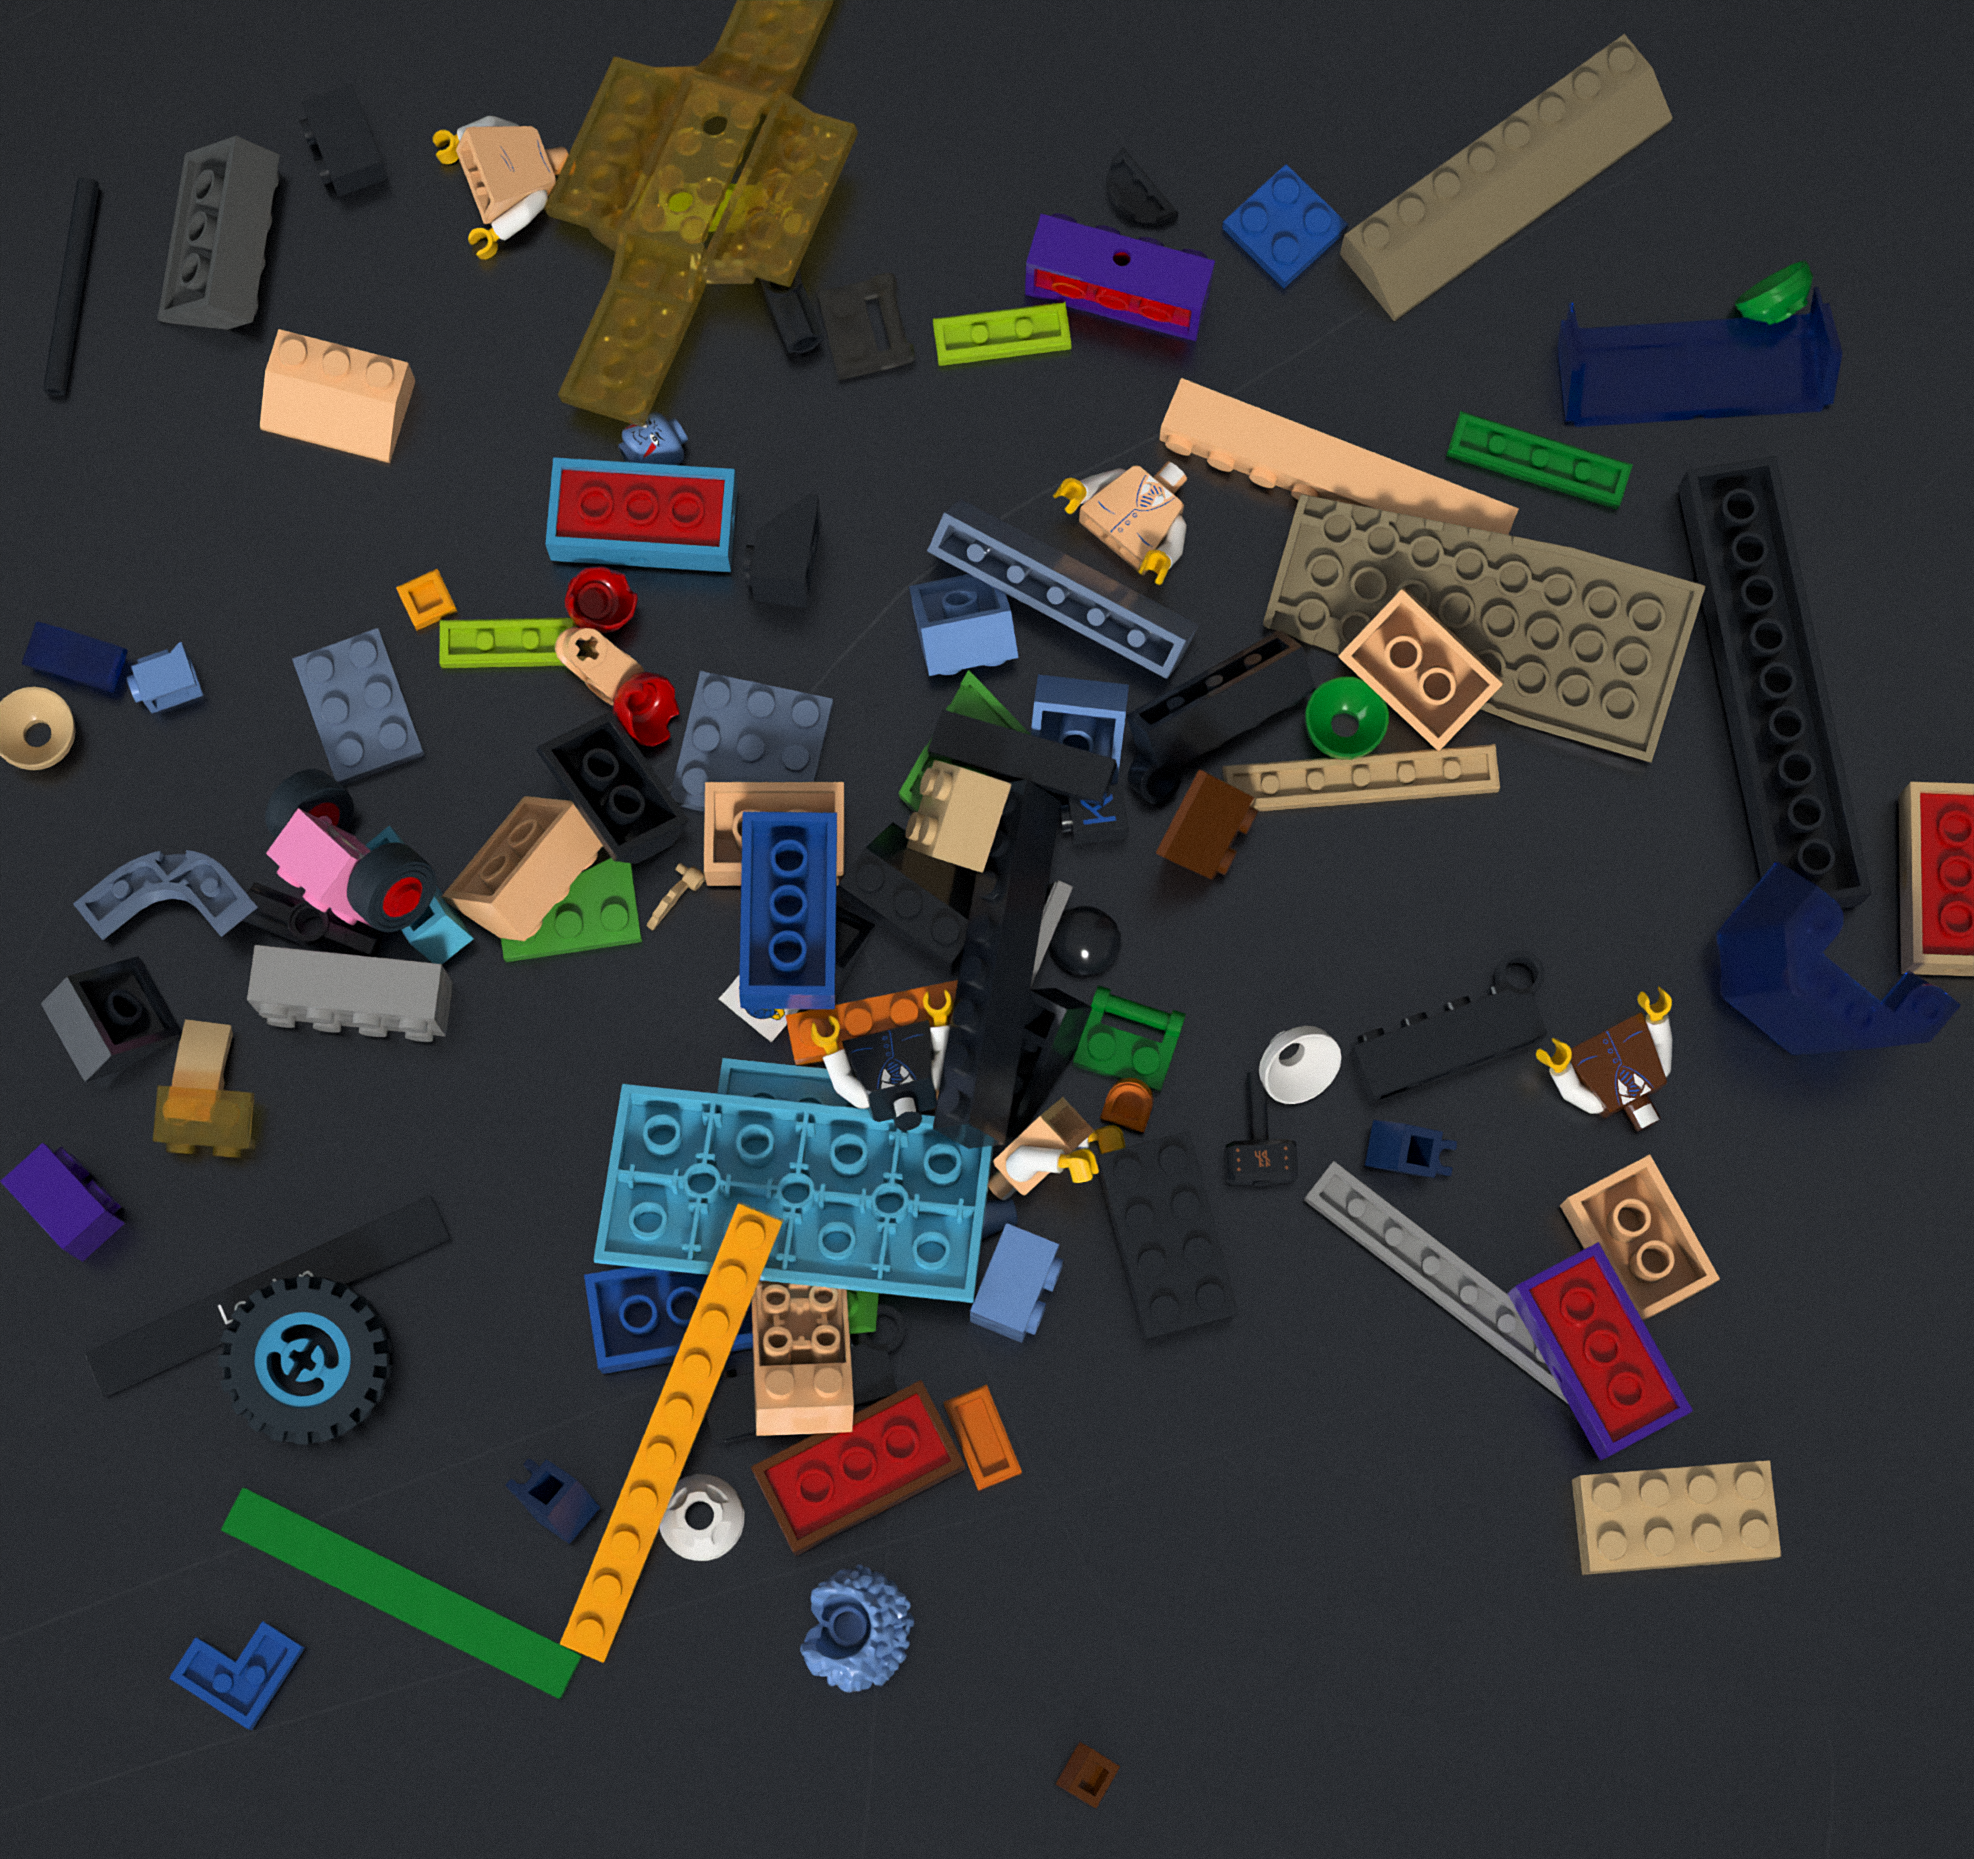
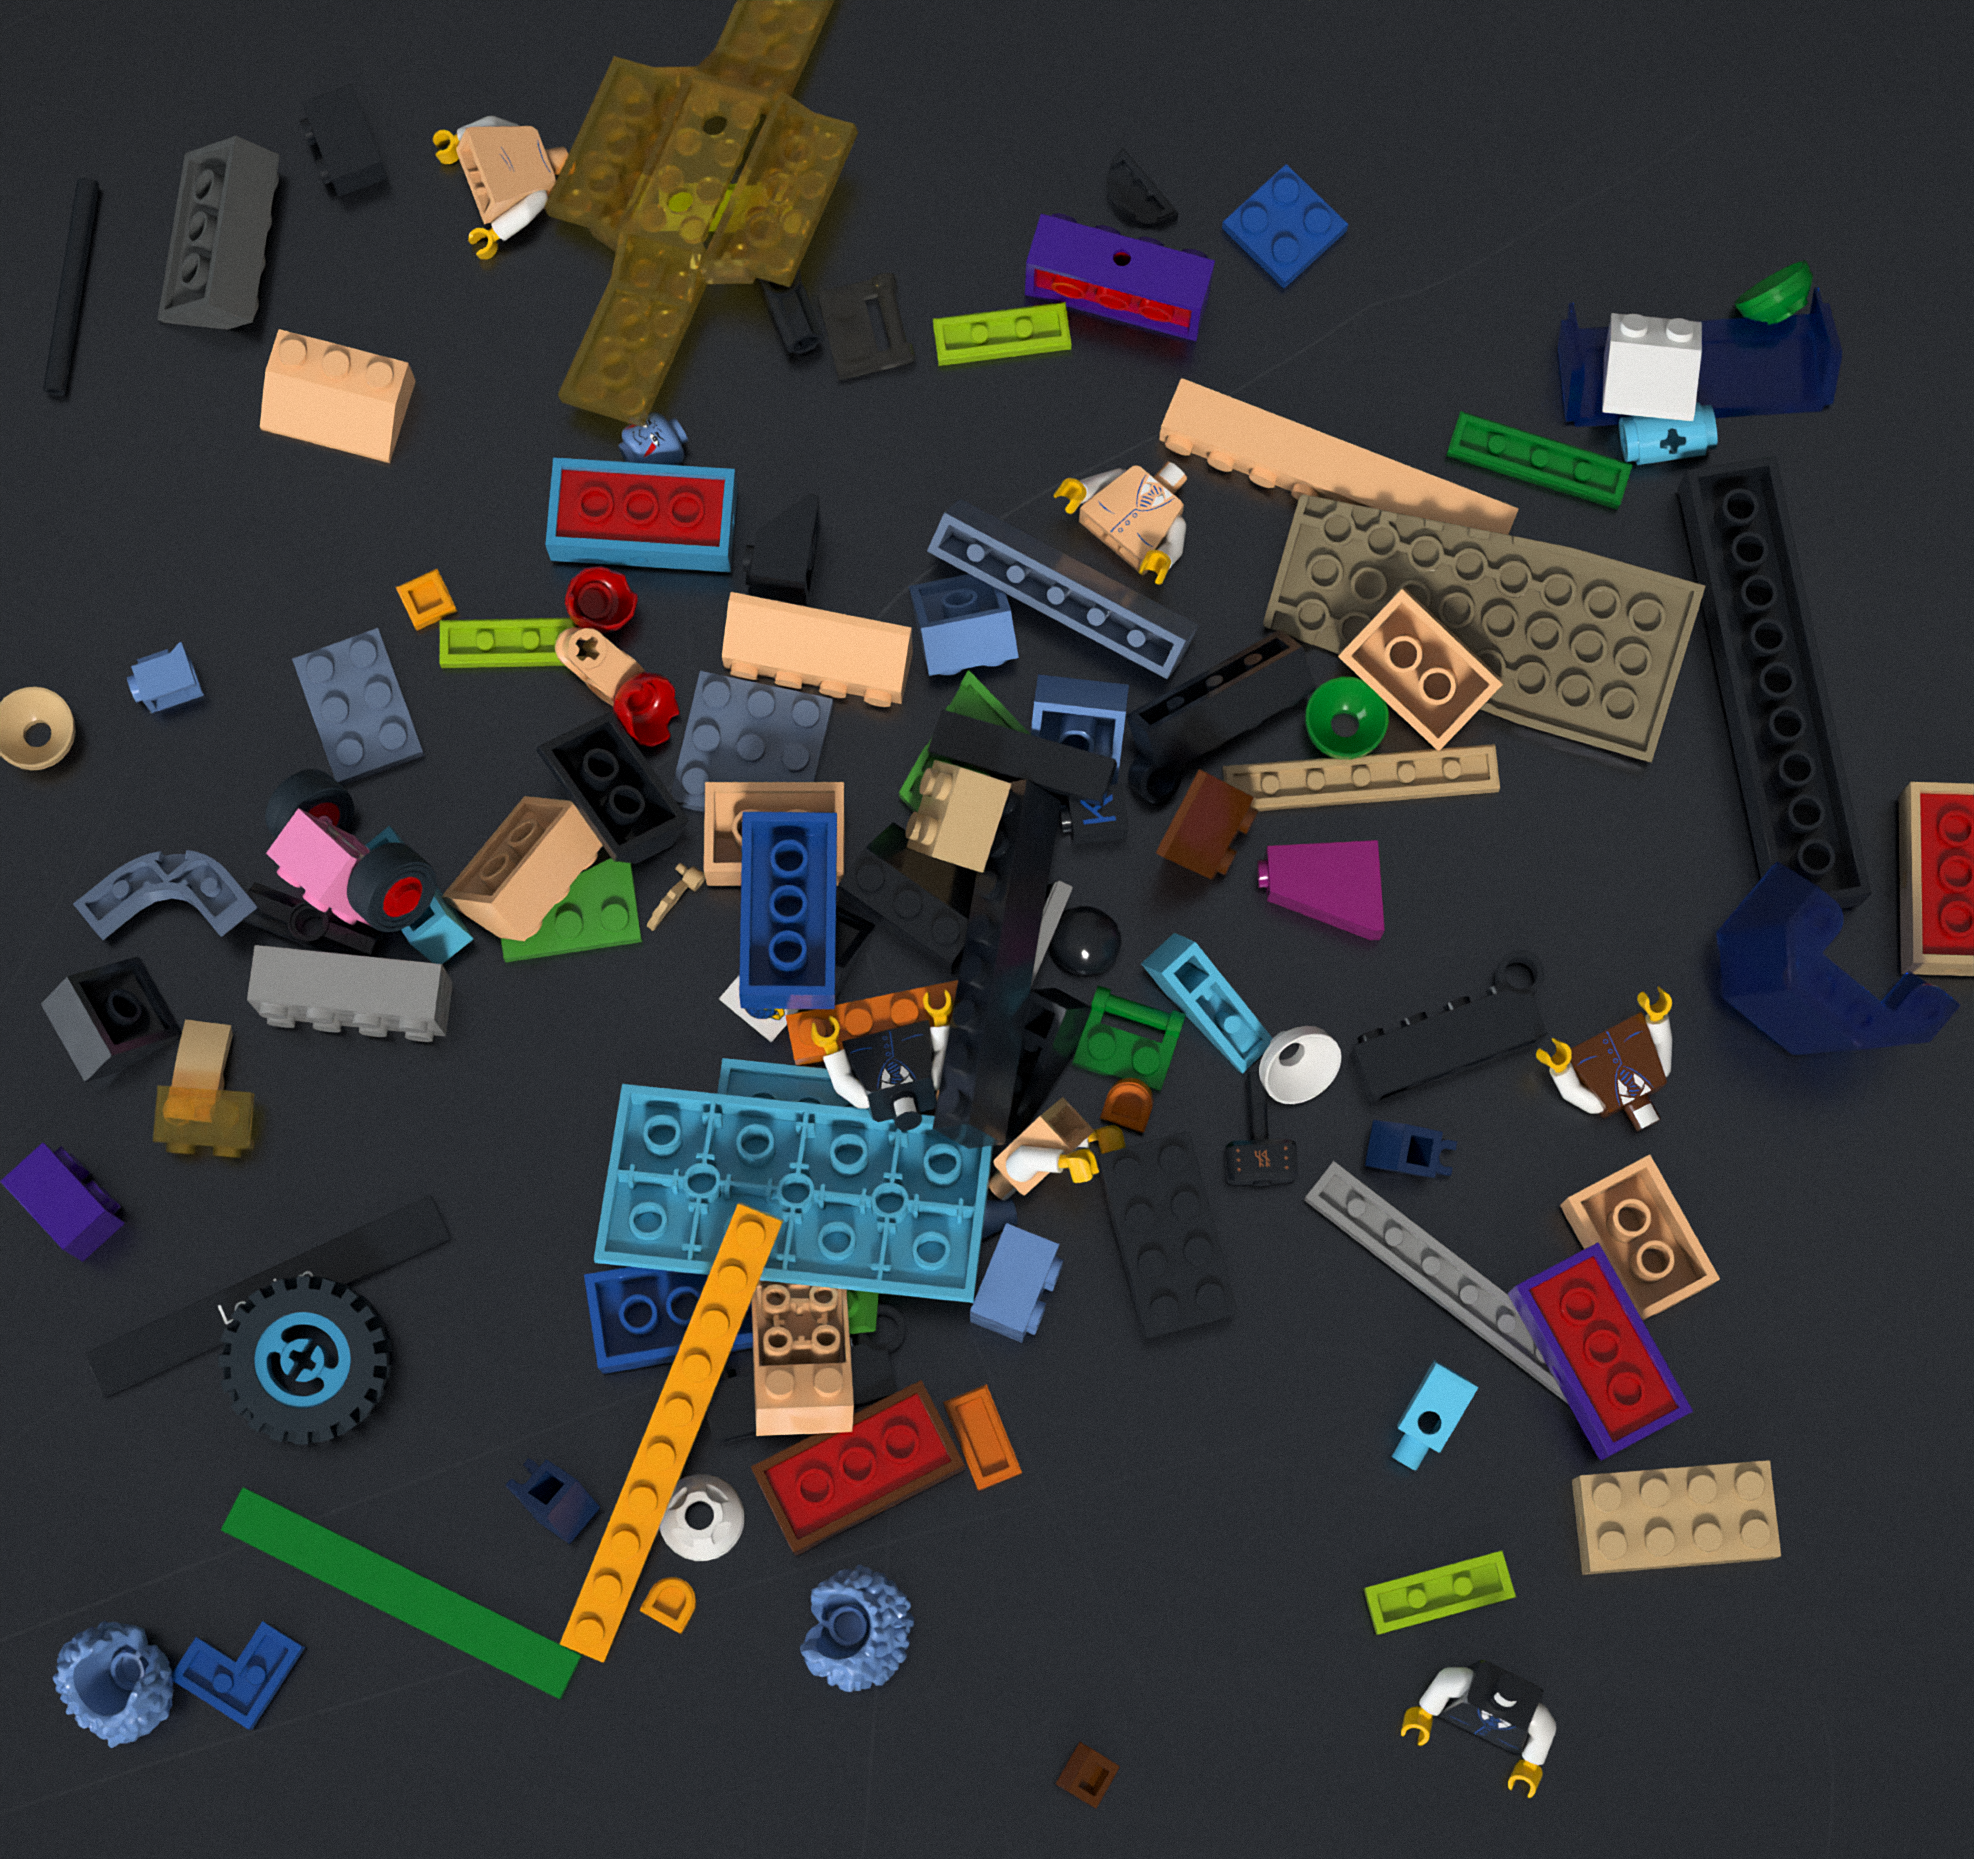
(74, 657): clear blue slope -> none
(114, 1682): none -> medium blue hair
(671, 1603): none -> light orange tile
(816, 649): none -> light nougat slope
(1208, 1000): none -> medium azure slope
(1328, 883): none -> magenta slope
(1439, 1592): none -> lime plate
(1443, 1393): none -> medium azure torso
(1494, 1707): none -> torso
(1507, 178): dark tan slope -> none
(1648, 442): none -> medium azure piece
(1652, 366): none -> white slope

